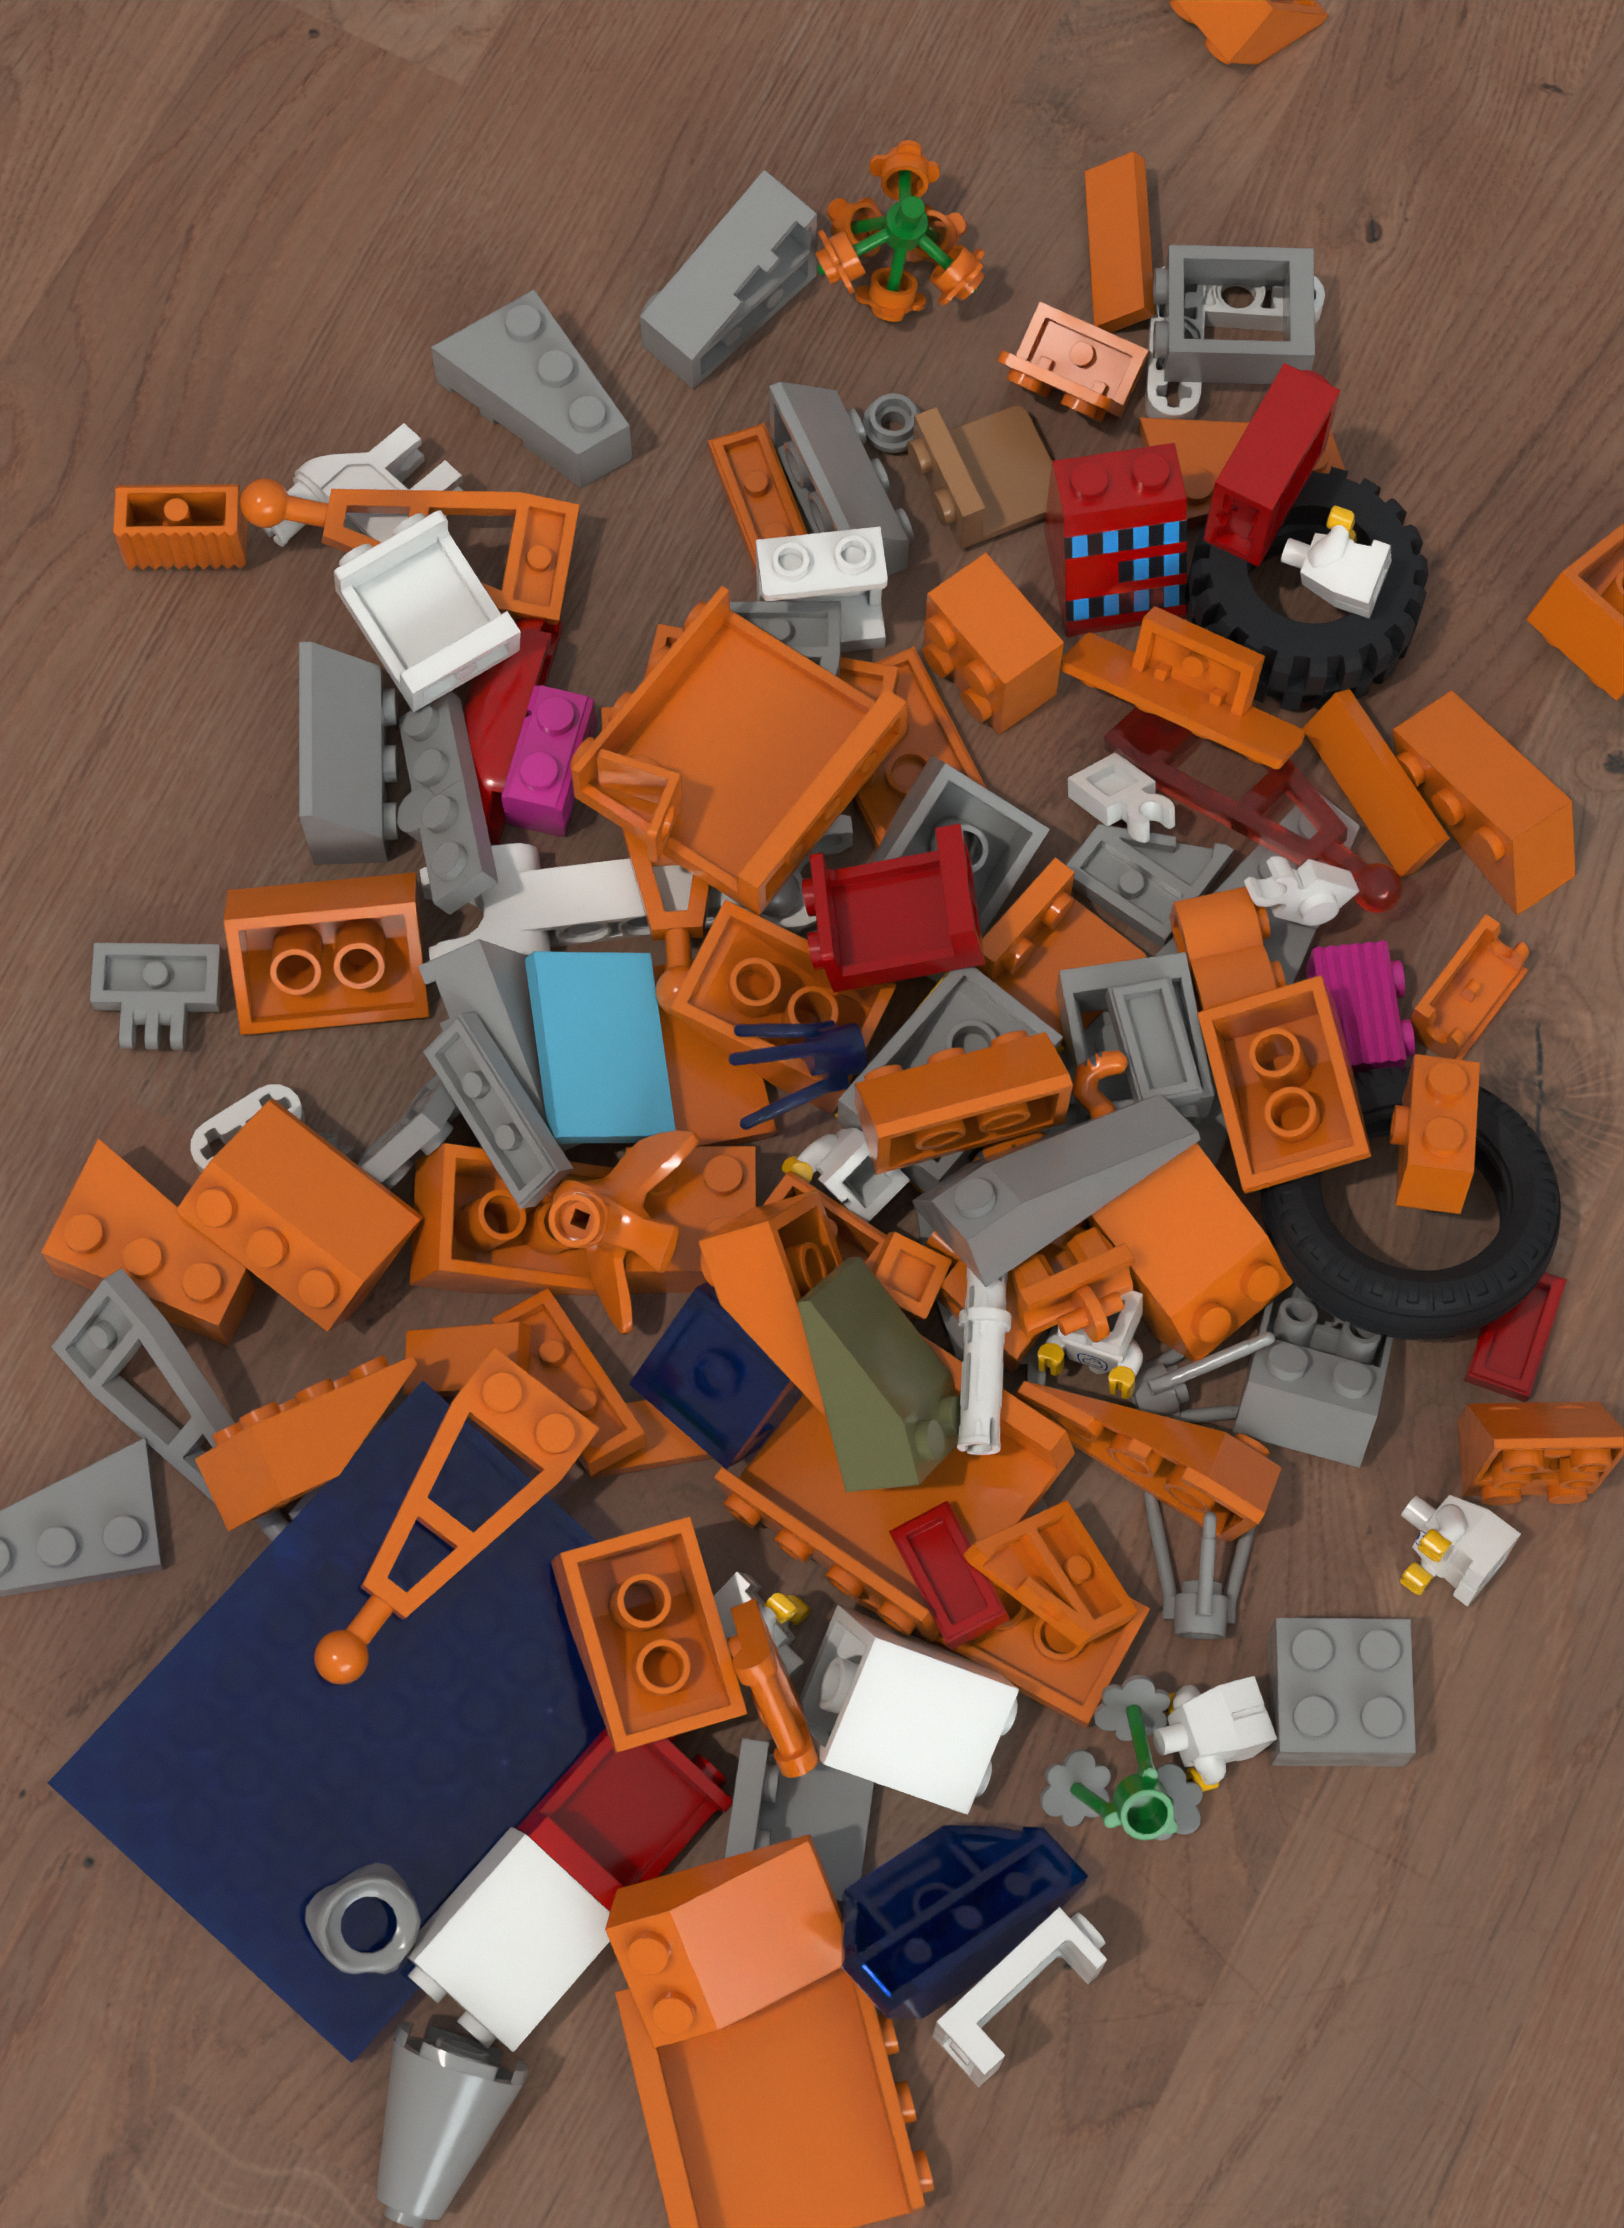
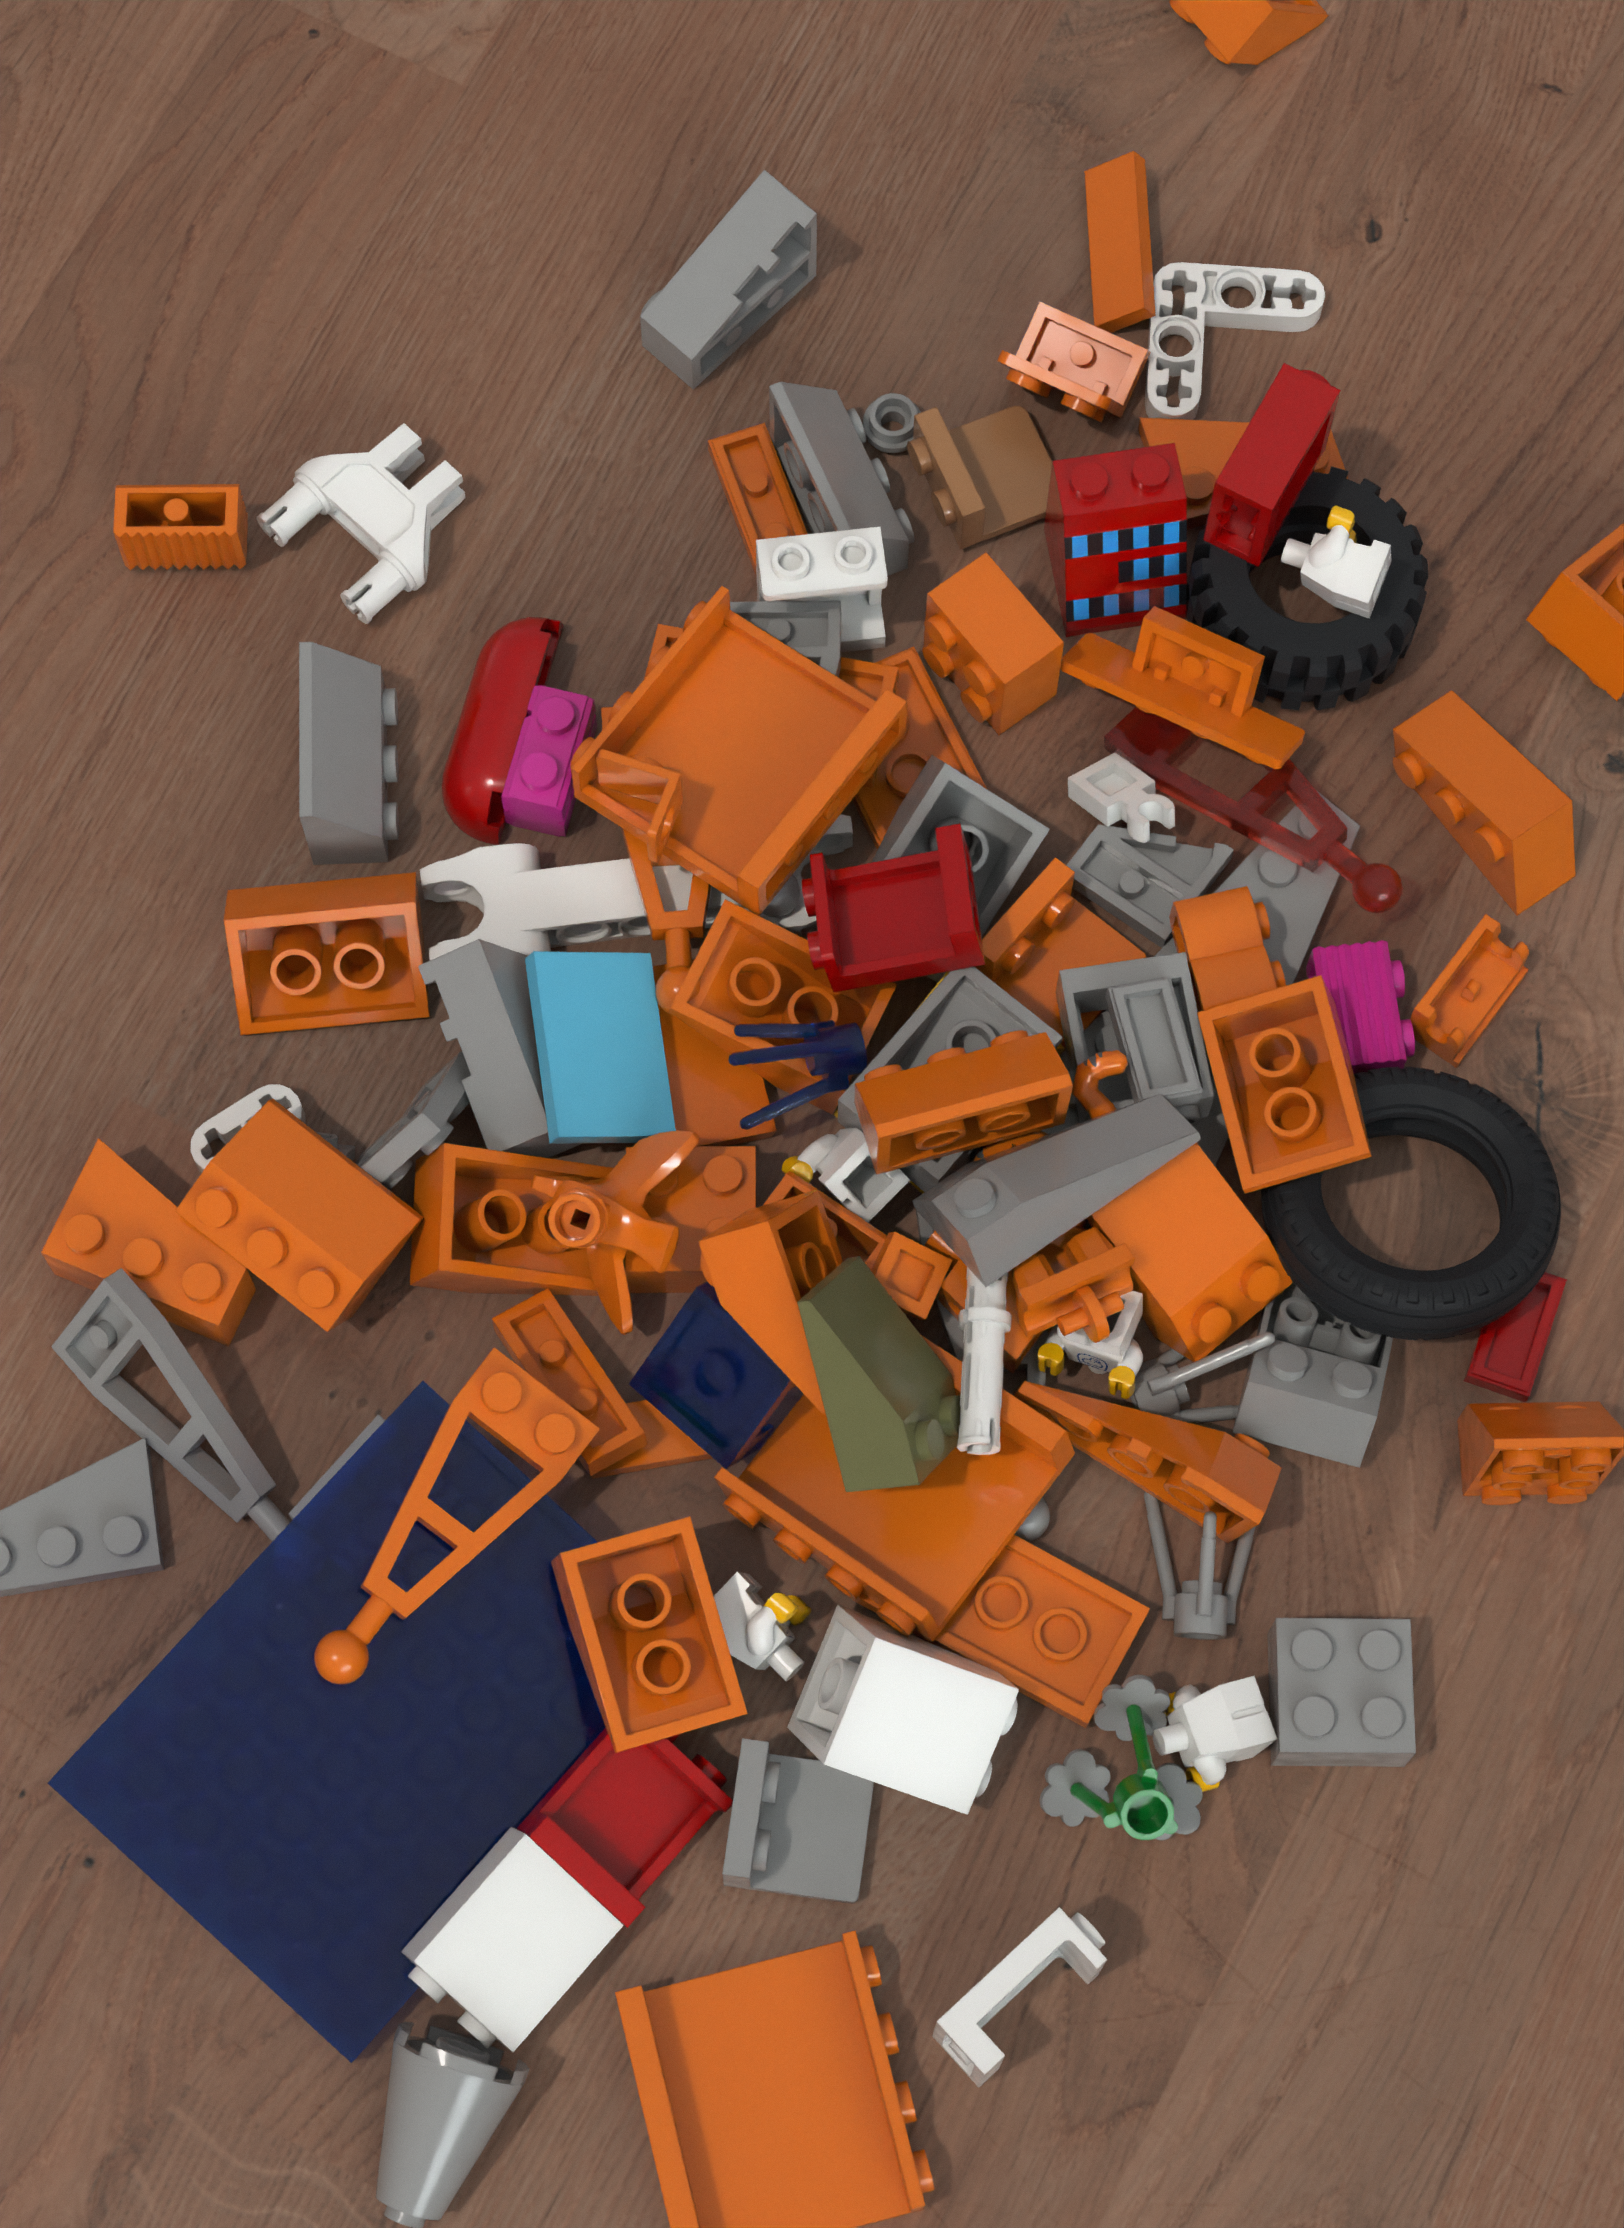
(156, 987): light grey hinge -> none
(297, 1445): orange slope -> none
(329, 1904): light grey piece -> none
(424, 609): white panel -> none
(445, 803): light grey hinge -> none
(452, 1354): orange tile -> none
(498, 1110): light grey tile -> none
(536, 551): orange plate -> none
(537, 387): light grey wedge -> none
(725, 1938): orange slope -> none
(773, 1692): orange plate -> none
(909, 228): orange plant -> none
(950, 1912): clear blue wedge -> none
(953, 1590): red tile -> none
(1056, 1573): orange wing -> none
(1234, 359): light grey window -> none
(1303, 895): white plate -> none
(1375, 783): orange tile -> none
(1436, 1133): orange brick -> none
(1456, 1543): white piece -> none

